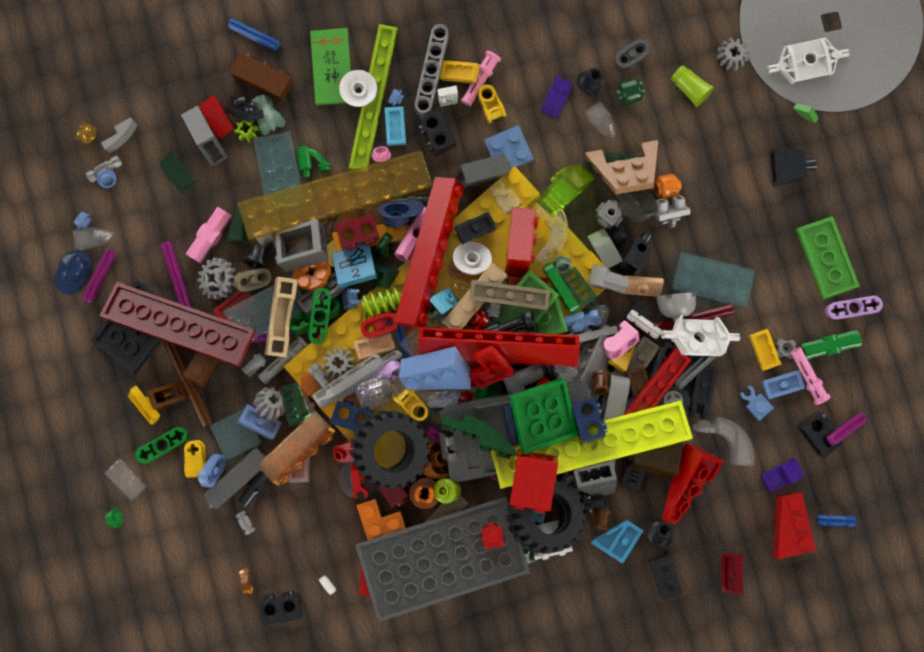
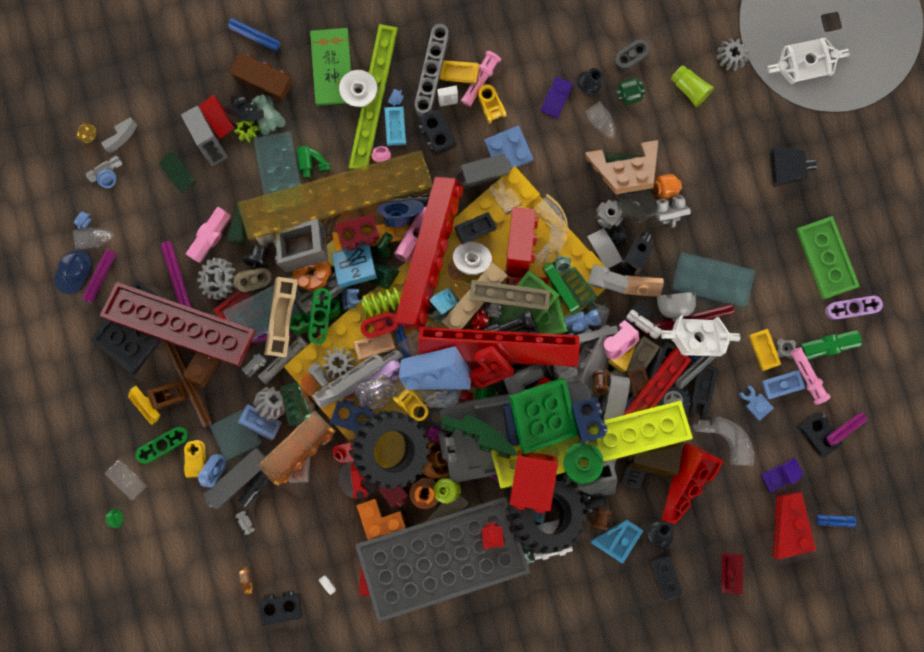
(564, 188): clear neon green wedge -> none
(583, 452): none -> green plate
(806, 112): bright green tile -> none

